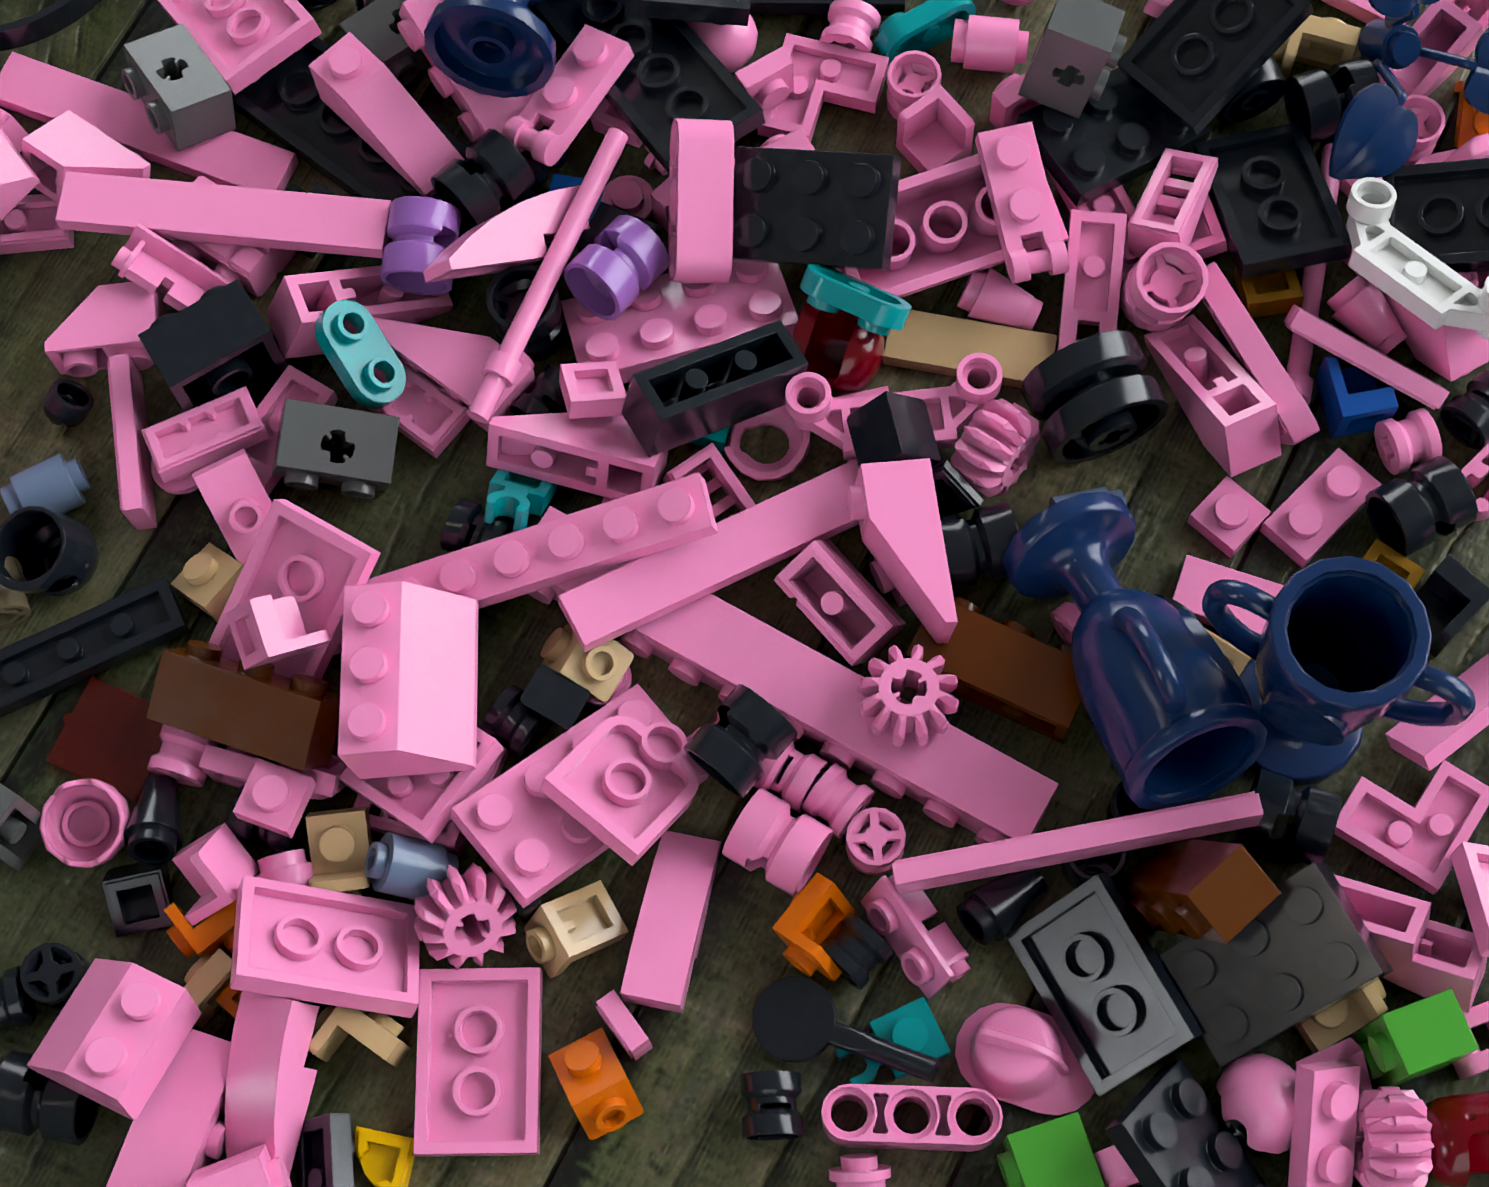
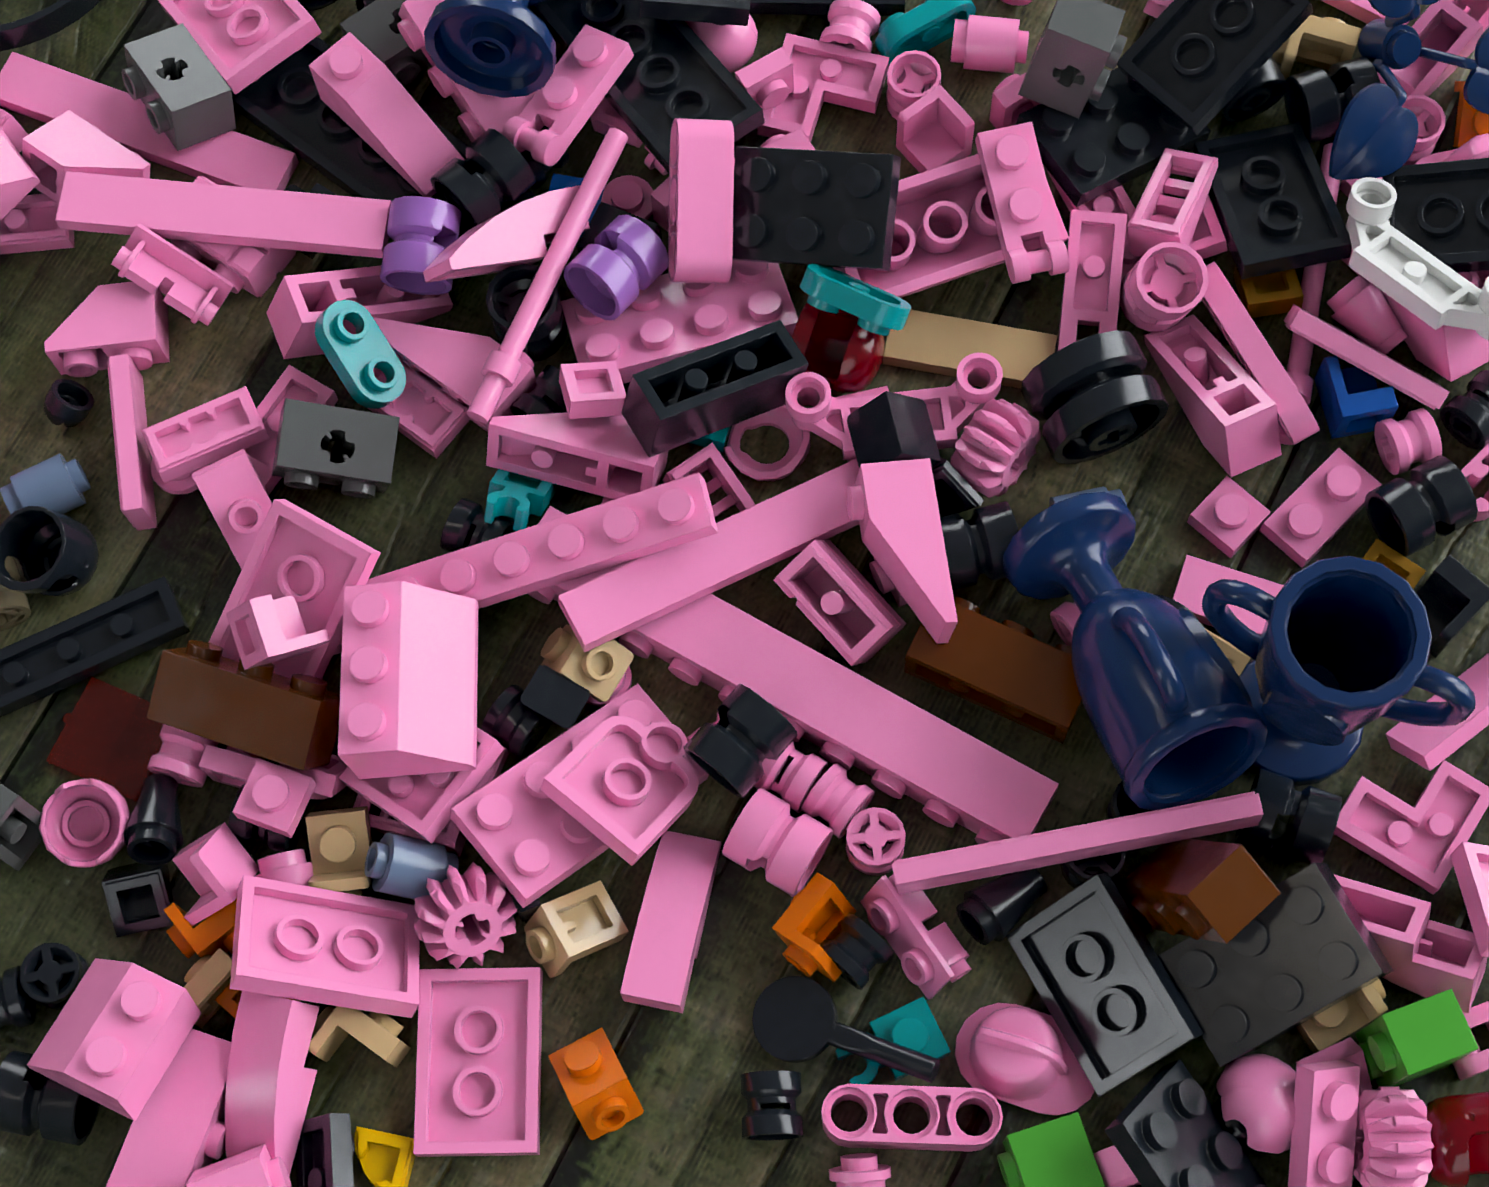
(208, 580): tan bracket -> none
(214, 348): black brick -> none
(623, 1025): bright pink tile -> none
(887, 686): bright pink gear -> none
(996, 300): bright pink cone -> none

